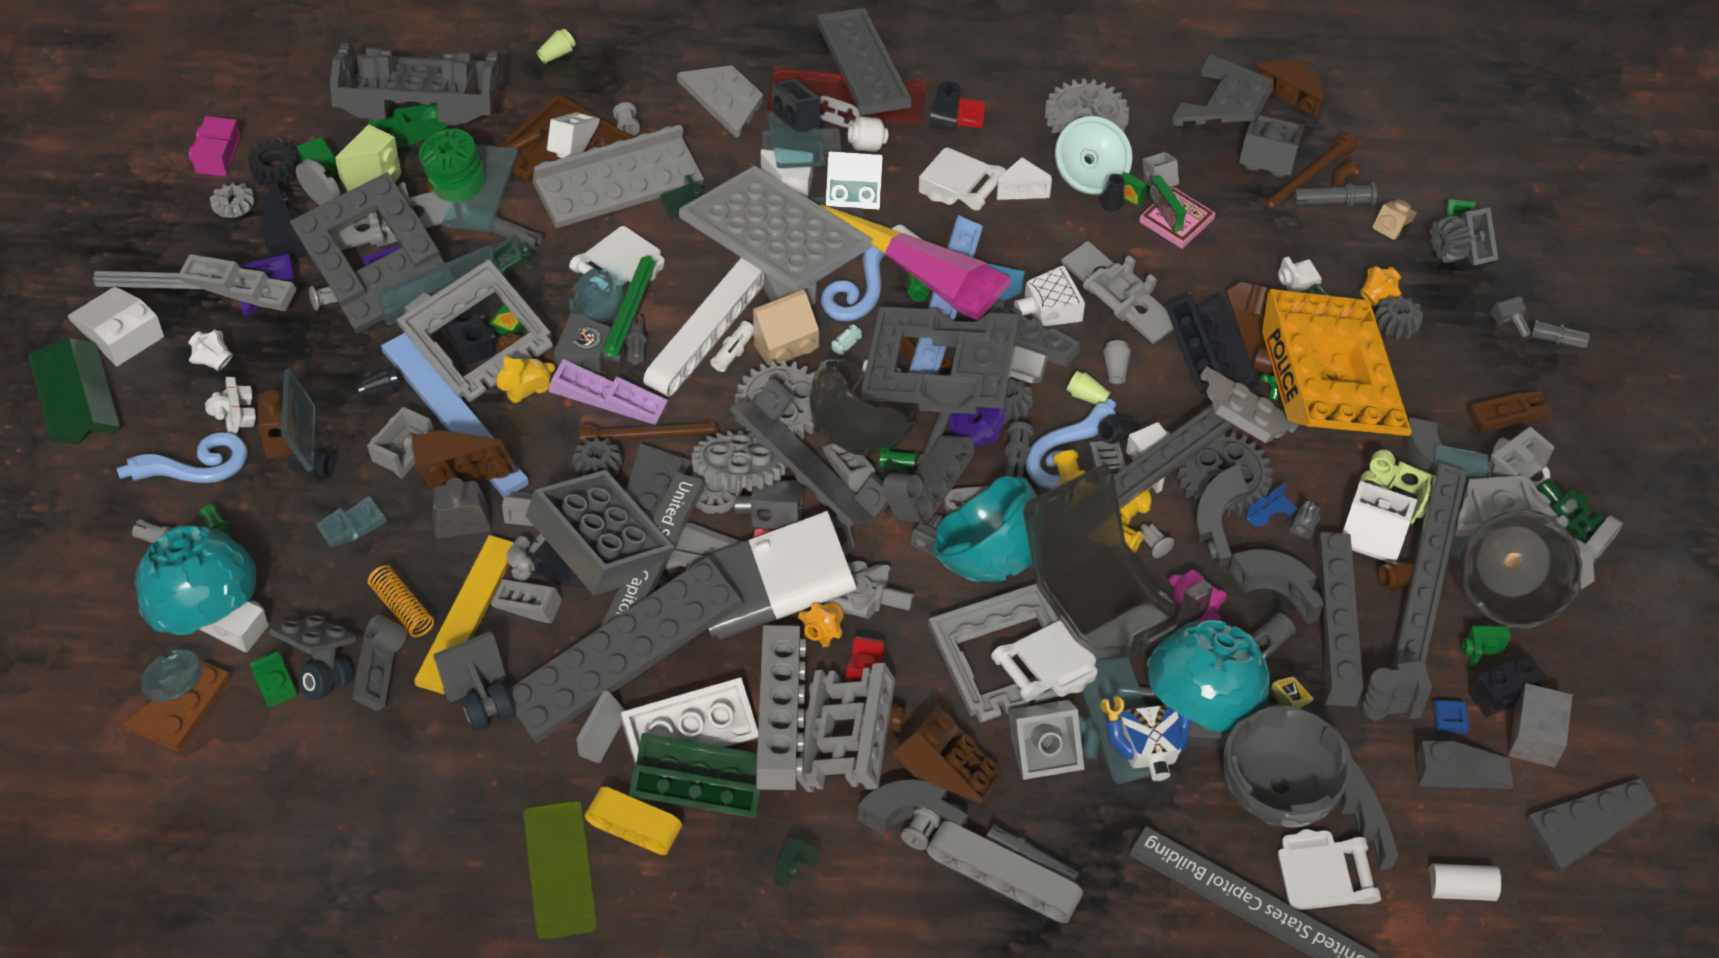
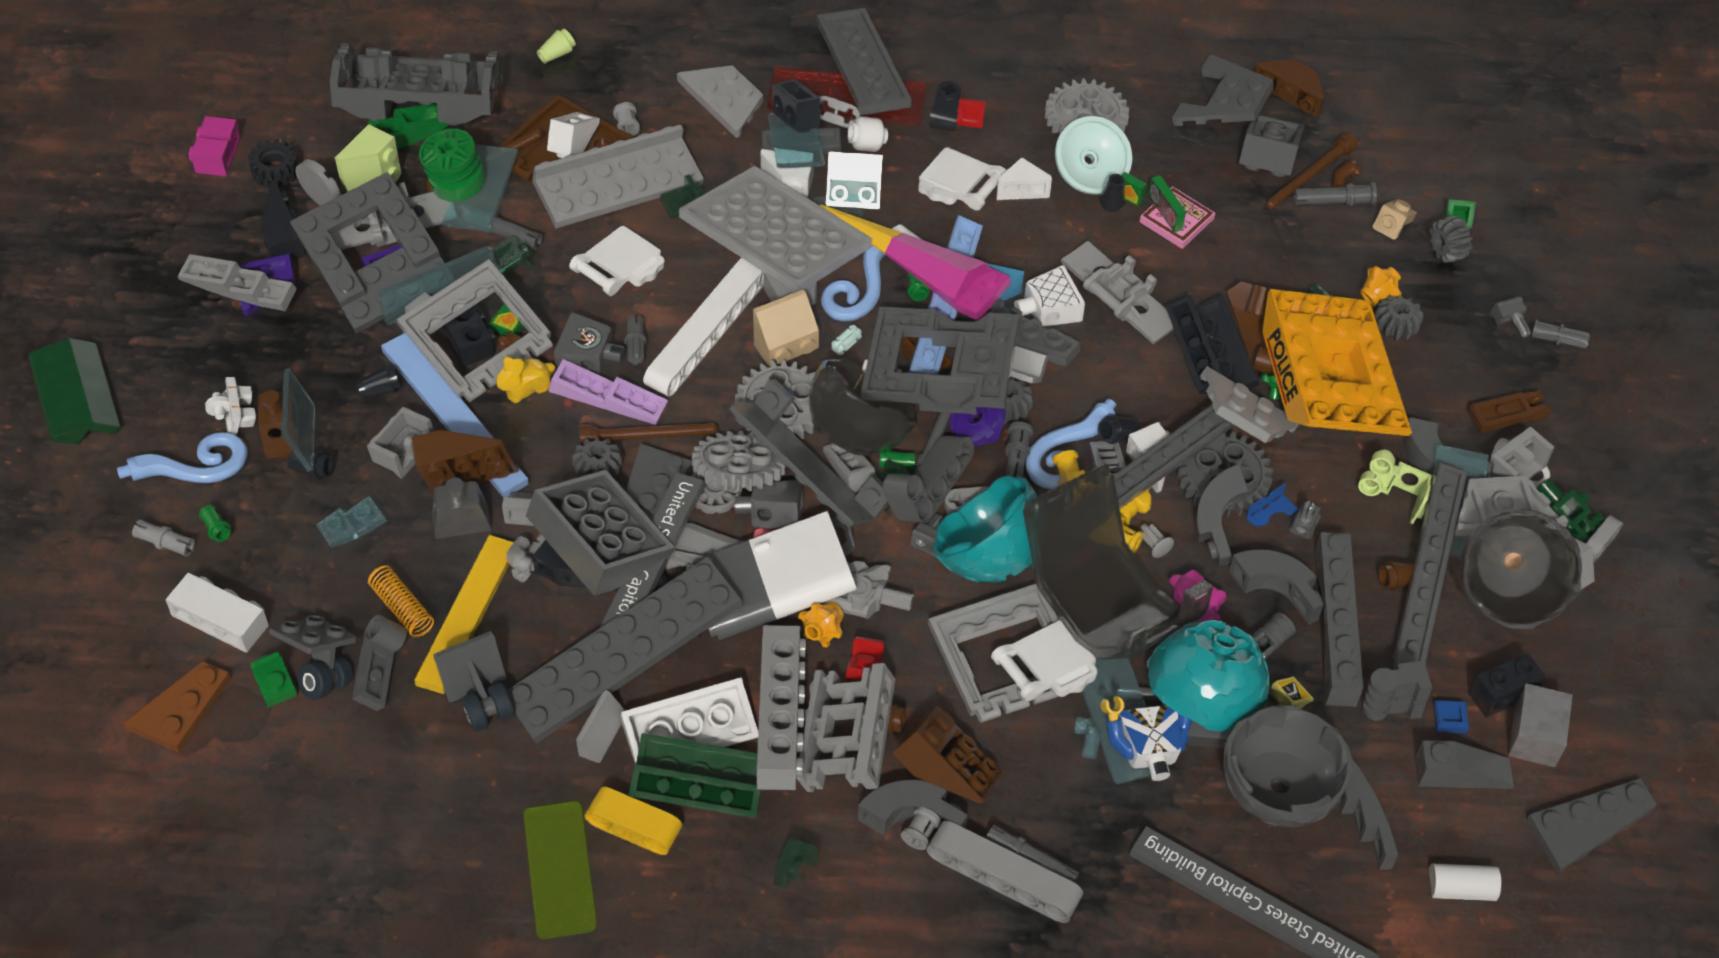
(118, 324): white slope -> none
(140, 279): axle -> none
(171, 676): clear light blue tile -> none
(193, 579): teal piece -> none
(209, 350): white rock -> none
(240, 205): light grey gear -> none
(319, 152): green brick -> none
(321, 296): light grey piece -> none
(542, 610): light grey slope -> none
(597, 296): clear light blue cylinder -> none
(629, 307): green axle -> none
(723, 357): white pin -> none
(1046, 739): light grey slope -> none
(1087, 389): yellowish green cone -> none
(1117, 360): light grey cone -> none
(1162, 165): light grey piece -> none
(1298, 276): white bracket -> none
(1318, 873): white piece -> none
(1379, 521): white slope -> none
(1483, 236): dark grey slope -> none
(1484, 639): green bracket -> none

